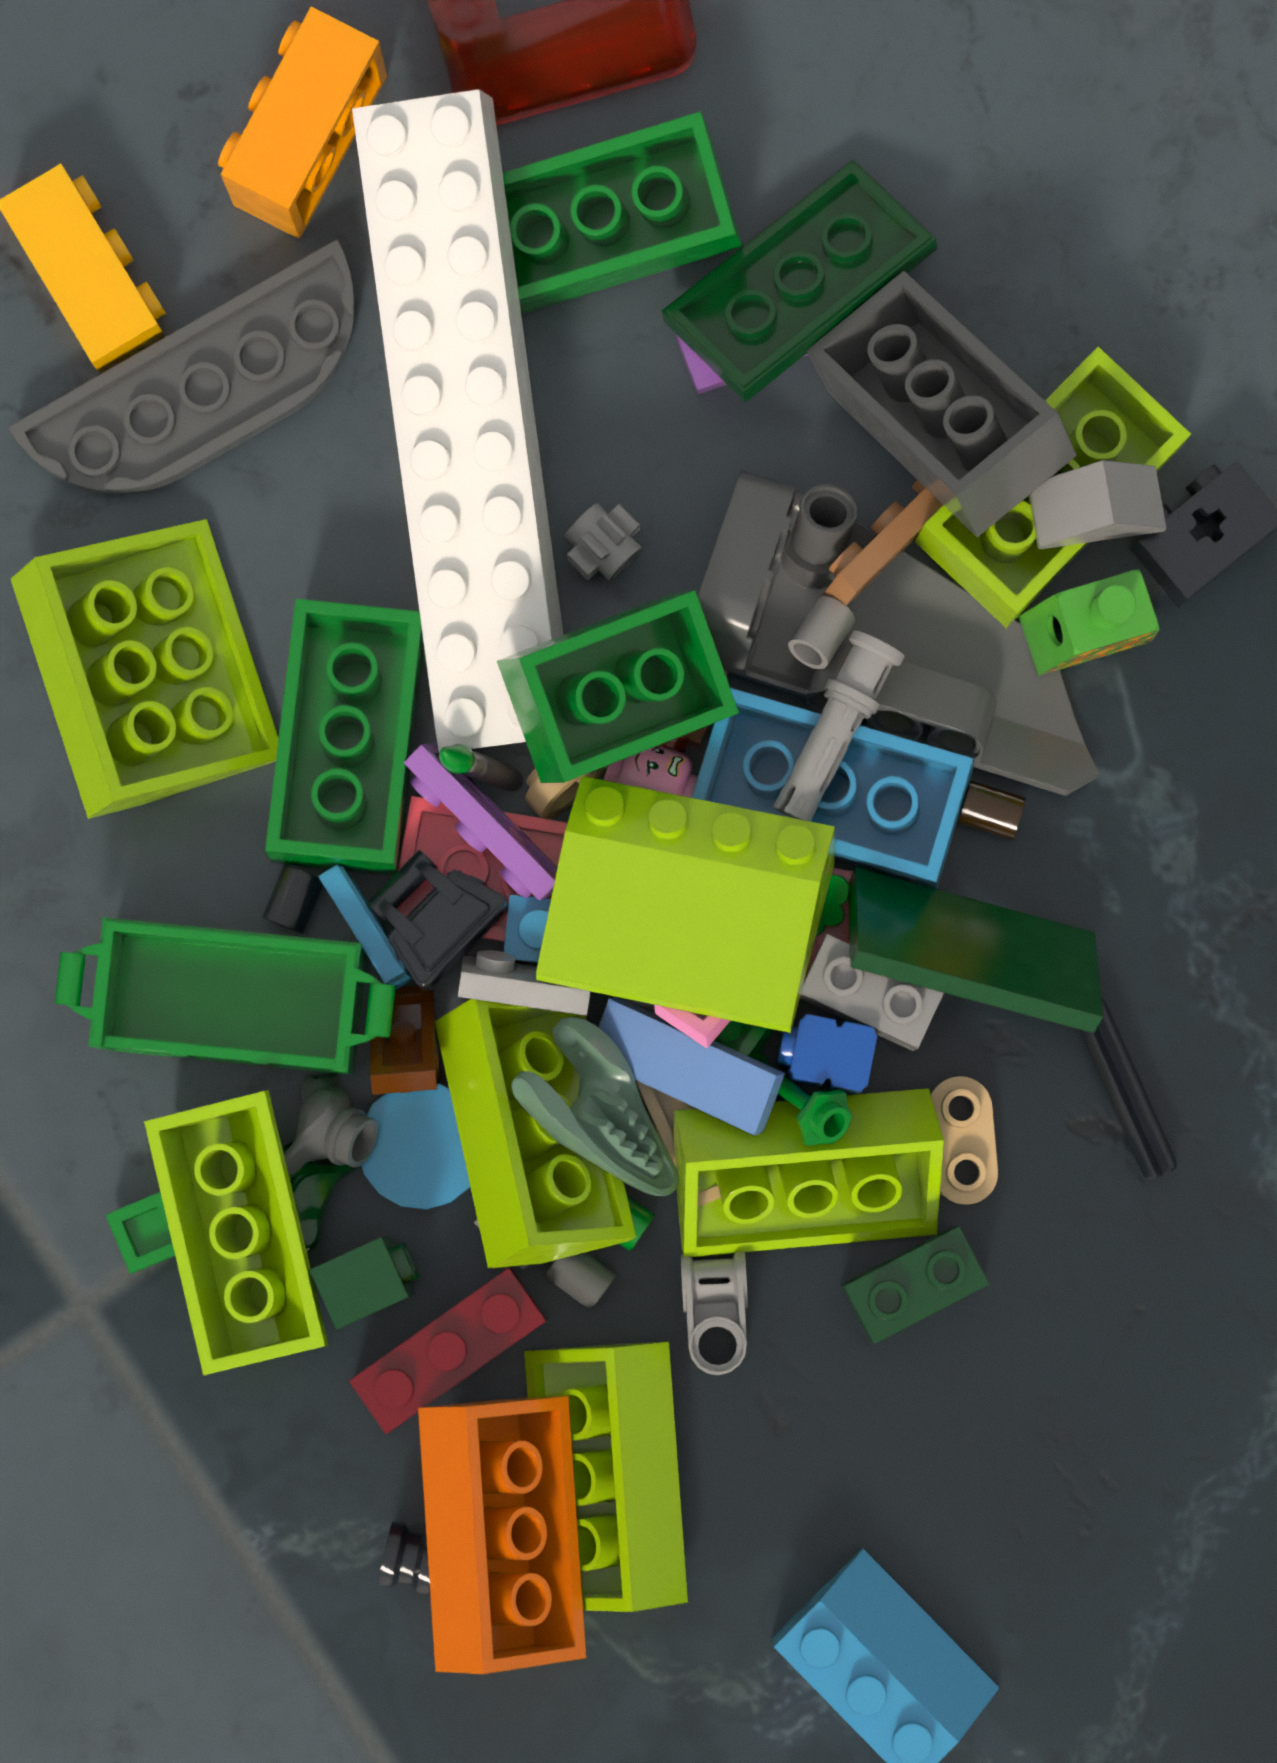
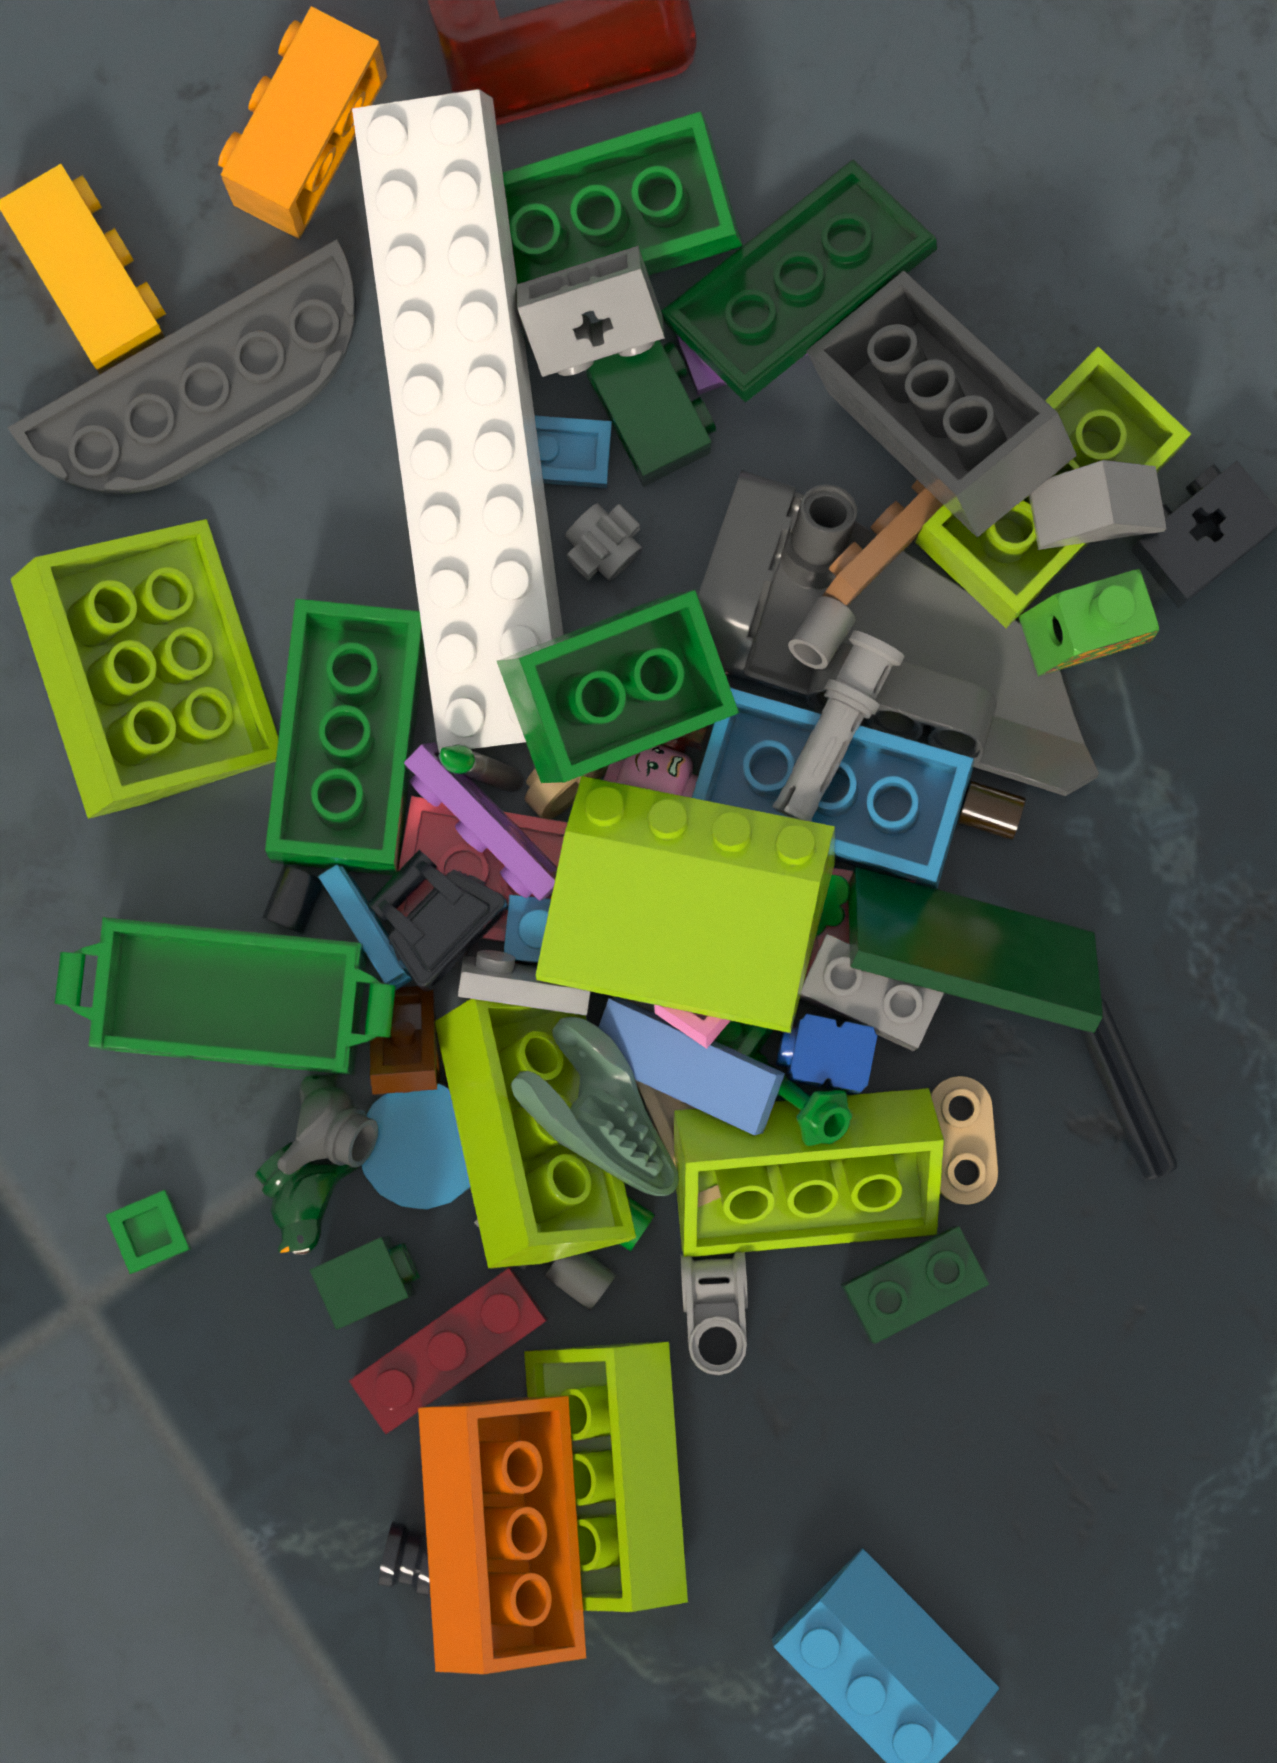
(236, 1233): lime slope -> none
(574, 450): none -> dark azure plate
(612, 288): none -> light grey brick
(652, 410): none -> dark green brick

